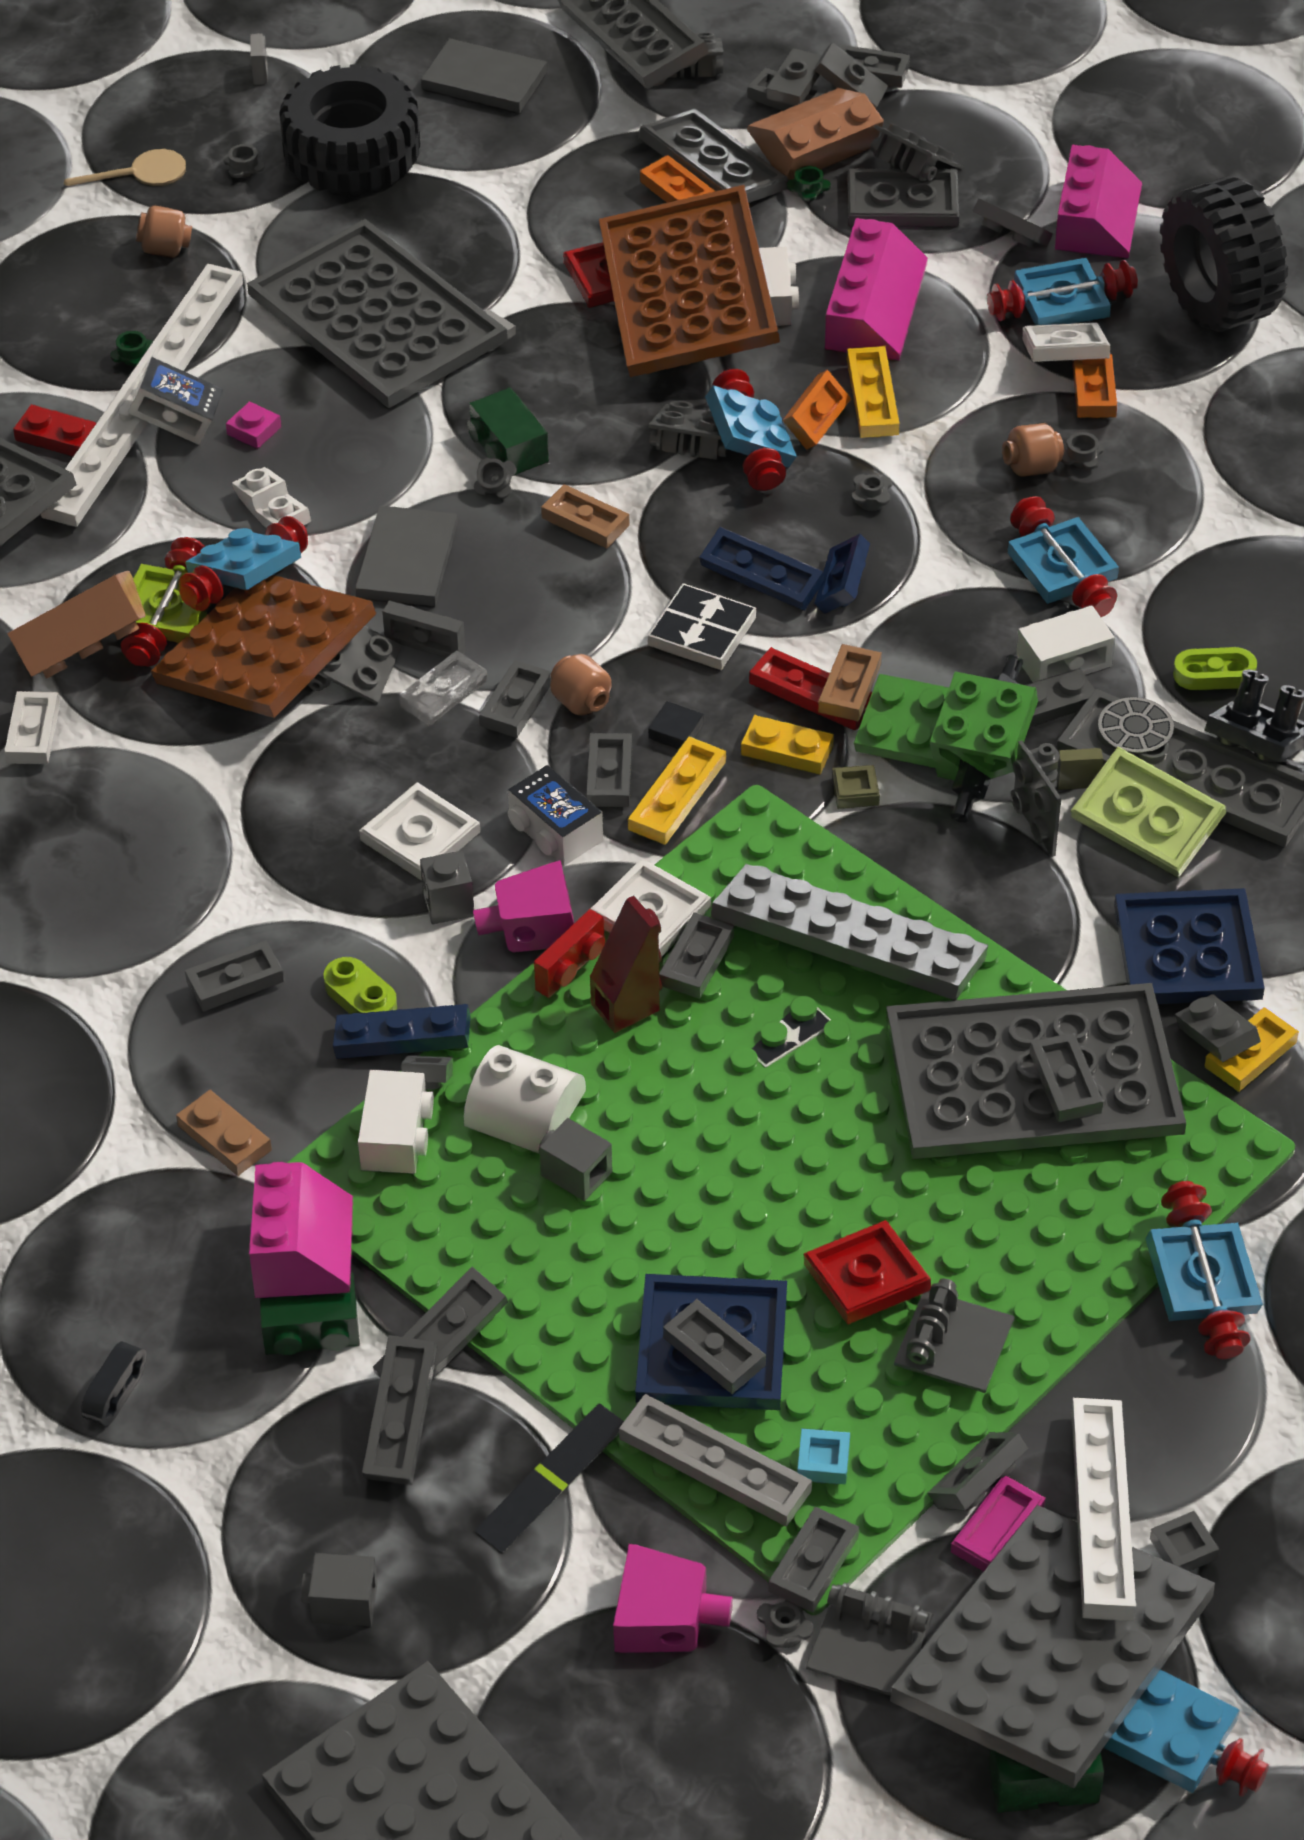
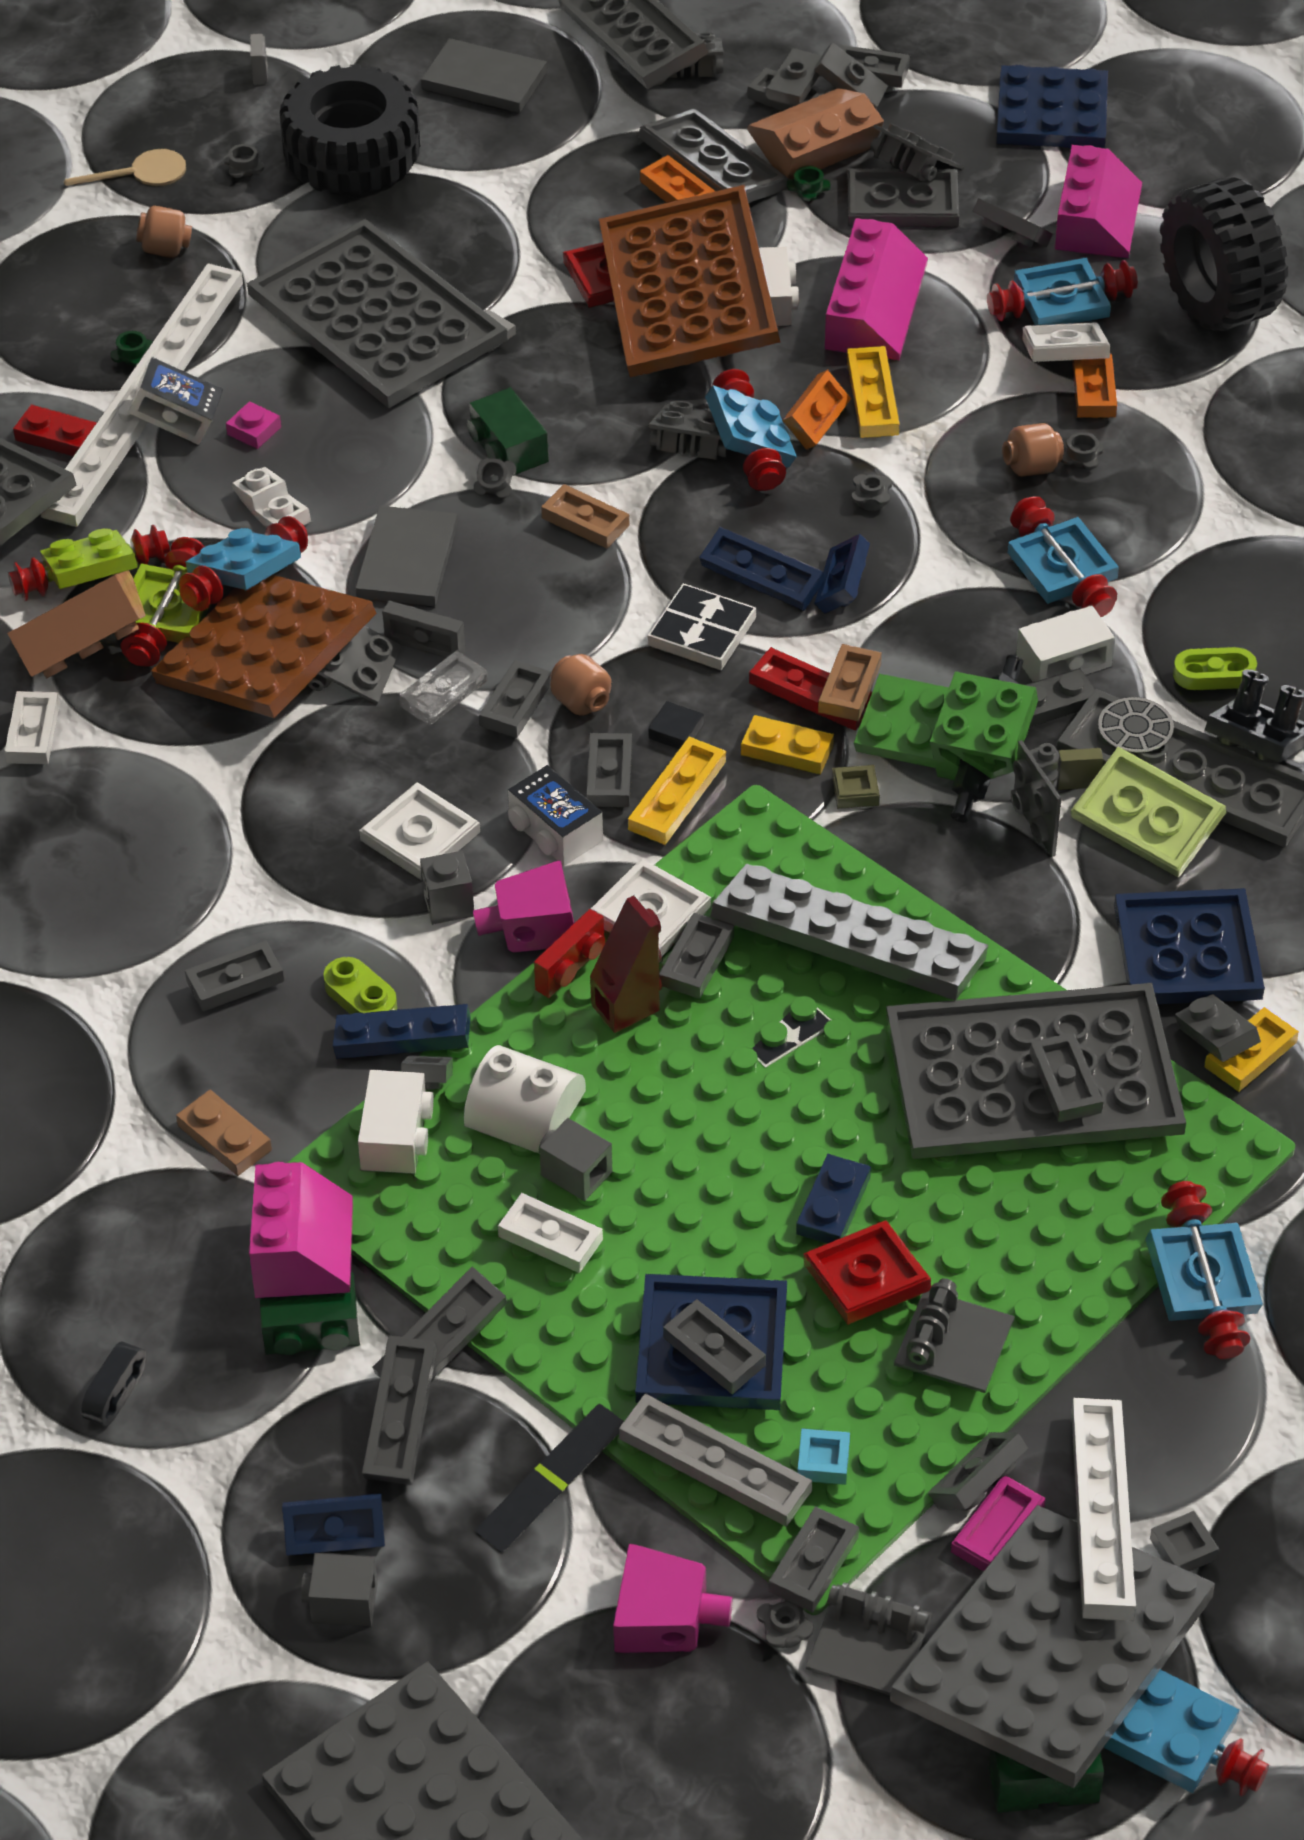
(88, 559): none -> lime plate
(333, 1524): none -> dark blue plate
(550, 1232): none -> white plate
(833, 1199): none -> dark blue plate
(1052, 106): none -> dark blue plate

